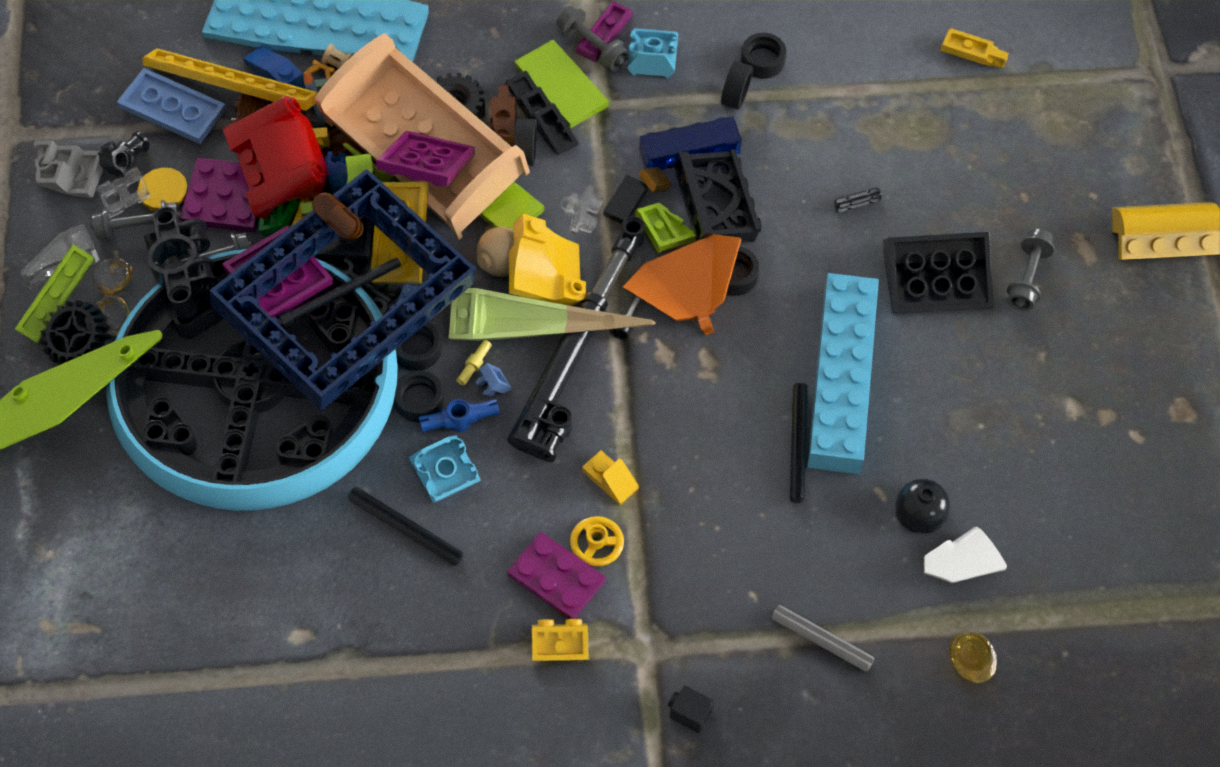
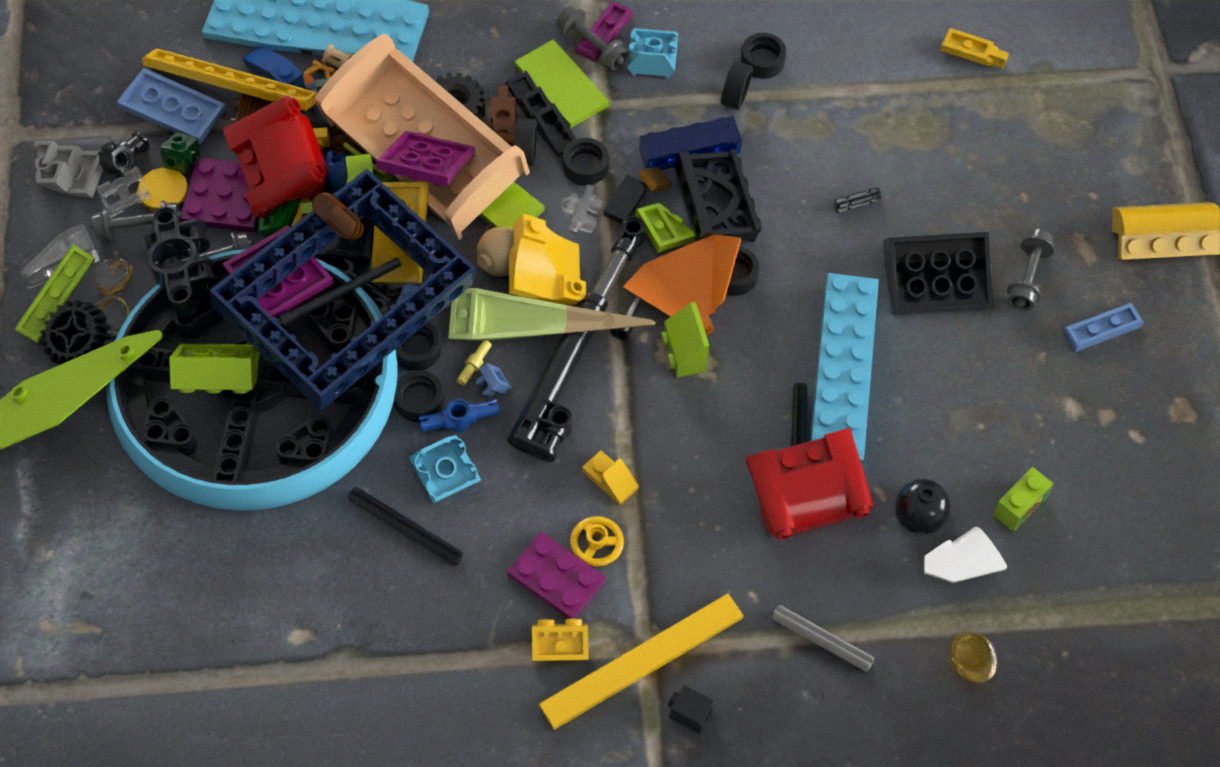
(180, 152): none -> dark green brick
(214, 367): none -> lime slope
(588, 146): none -> black tyre
(640, 661): none -> yellow tile
(686, 342): none -> lime slope
(810, 485): none -> red piece
(1022, 499): none -> lime brick
(1103, 327): none -> medium blue tile

